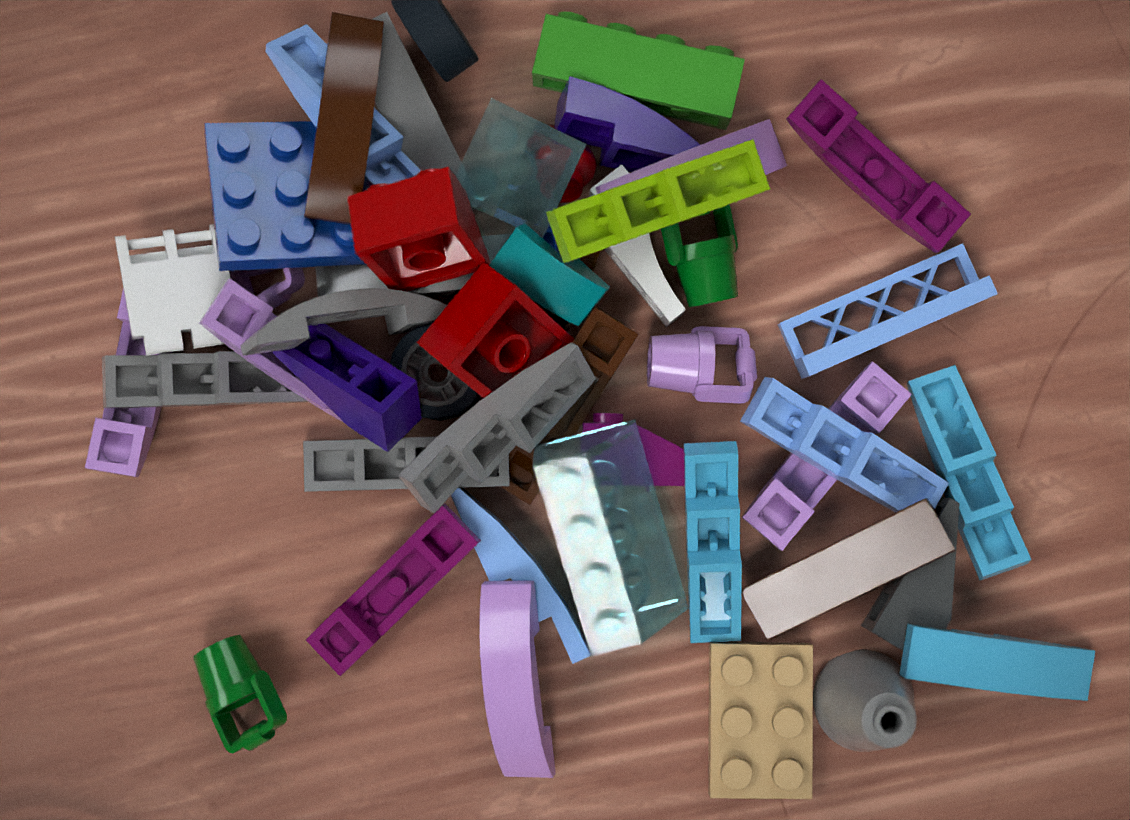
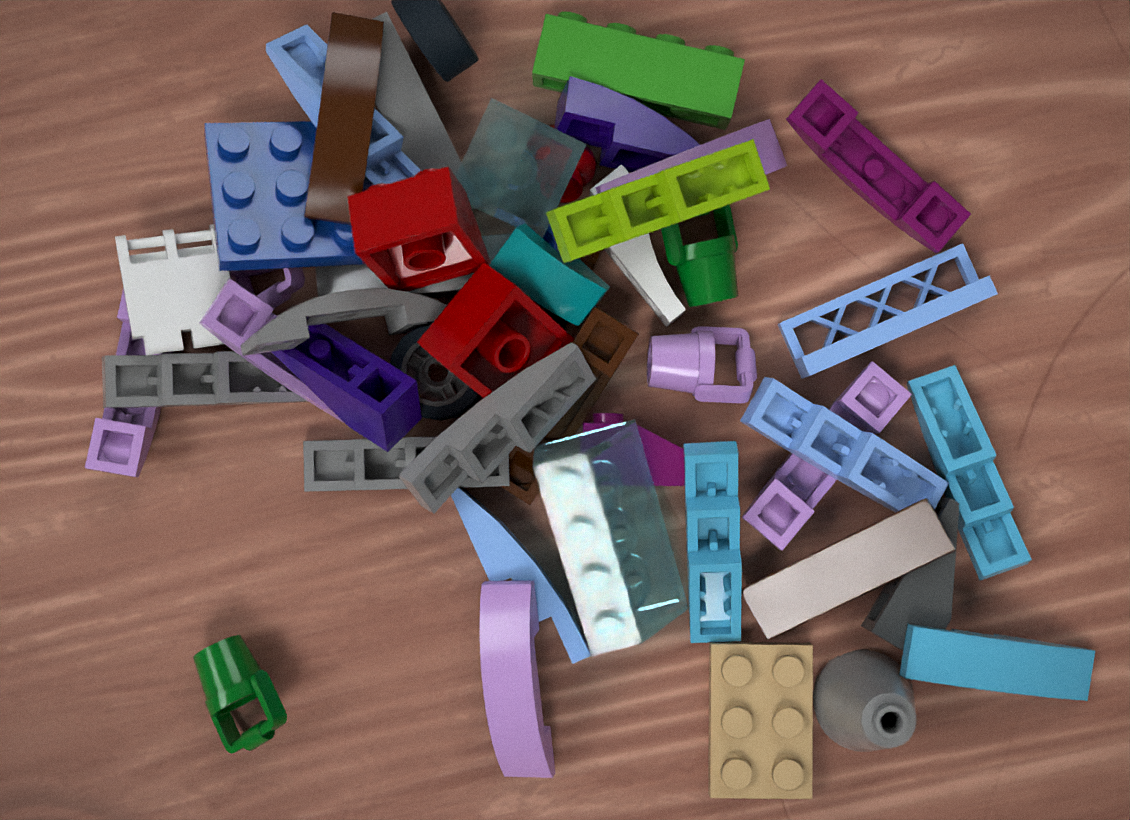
(393, 589): magenta slope -> none

